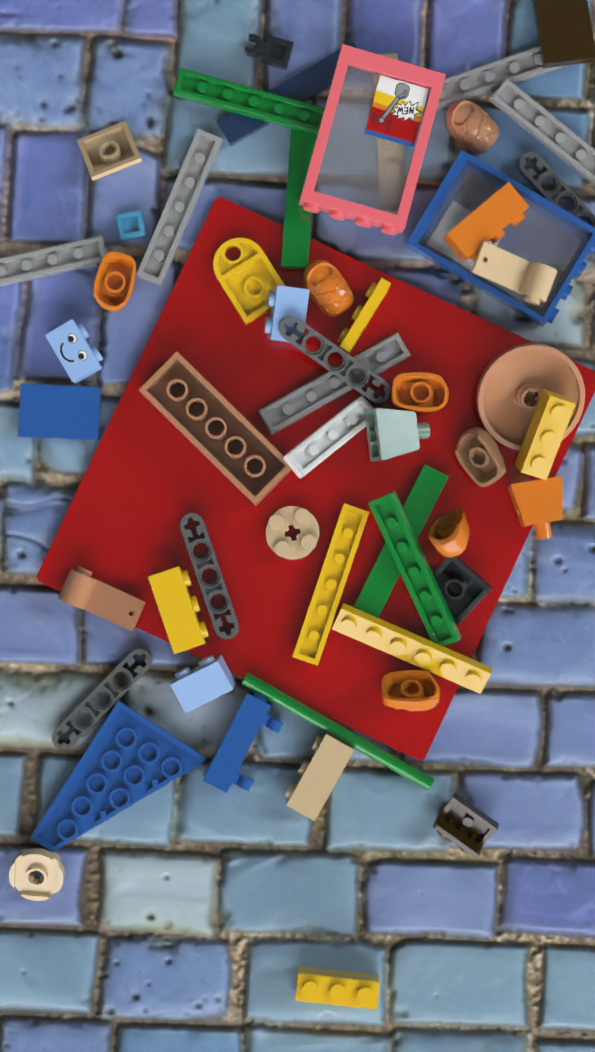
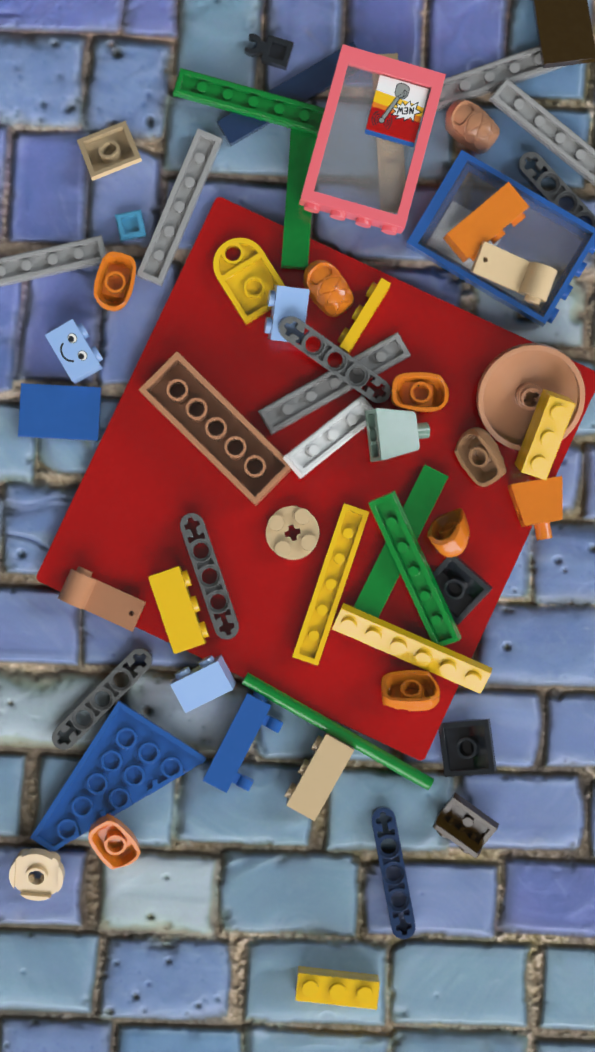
(113, 842): none -> orange piece
(399, 884): none -> dark blue beam
(467, 747): none -> black slope

